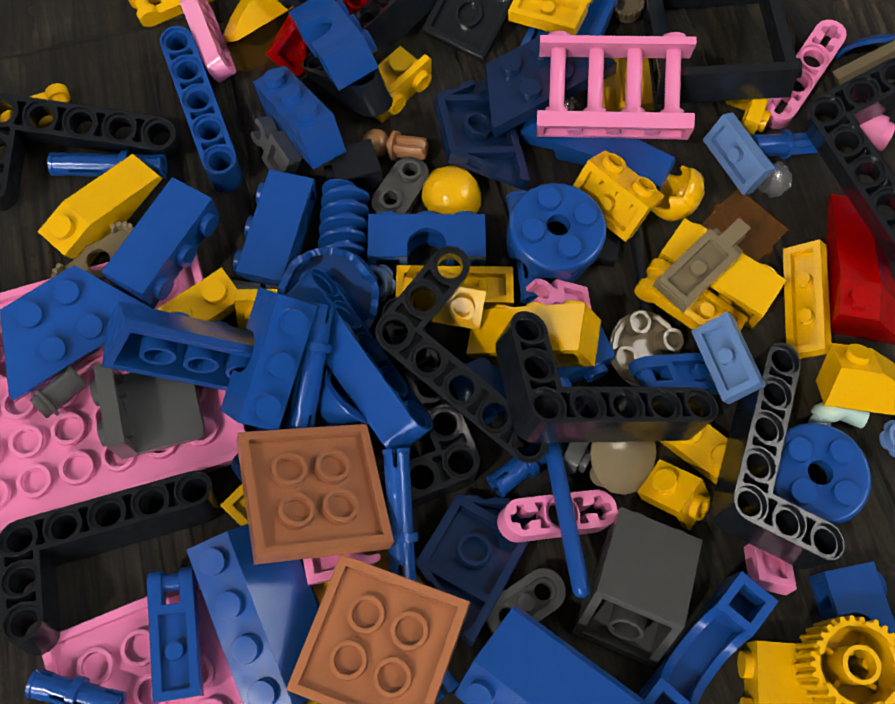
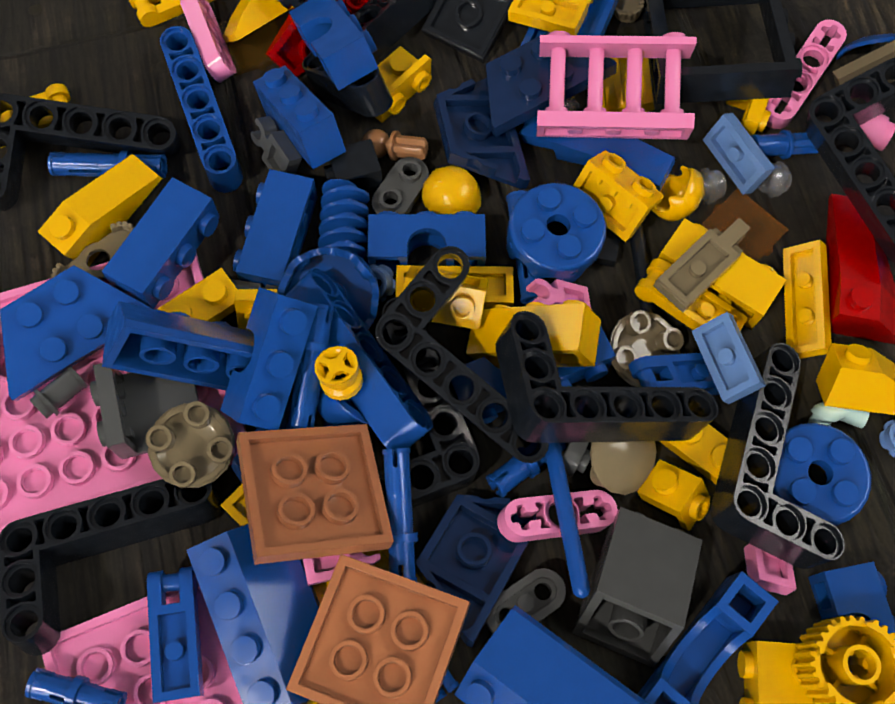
(191, 445): none -> dark tan dish
(334, 362): none -> yellow wheel
(714, 185): none -> clear plate

